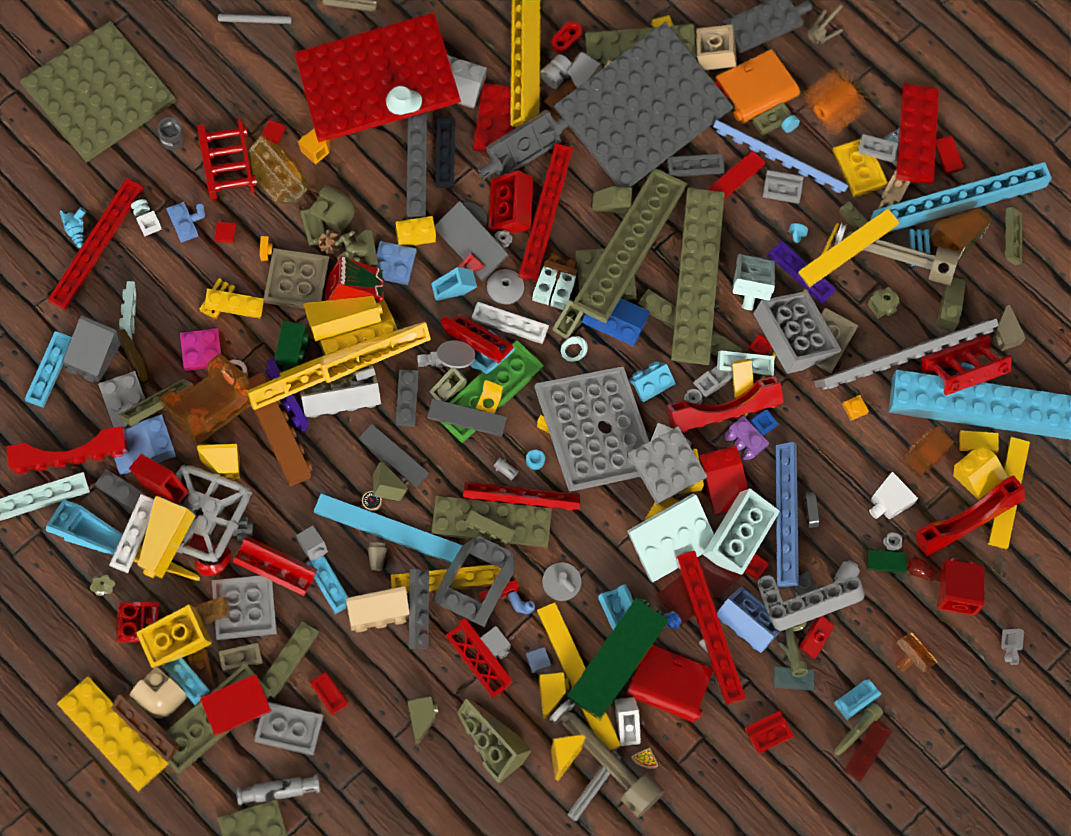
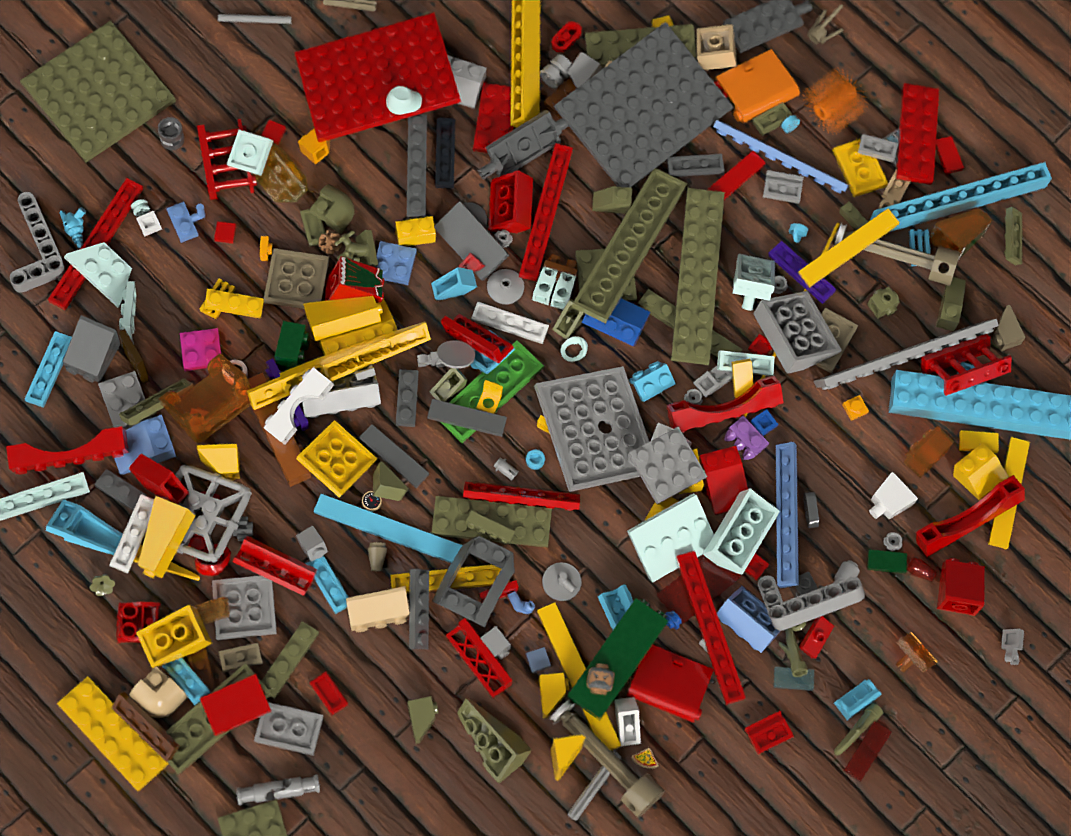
(42, 243): none -> light grey beam
(103, 269): none -> light aqua wing
(249, 152): none -> light aqua plate
(312, 386): none -> white arch
(336, 458): none -> yellow plate
(600, 679): none -> head
(783, 284): none -> light grey plate

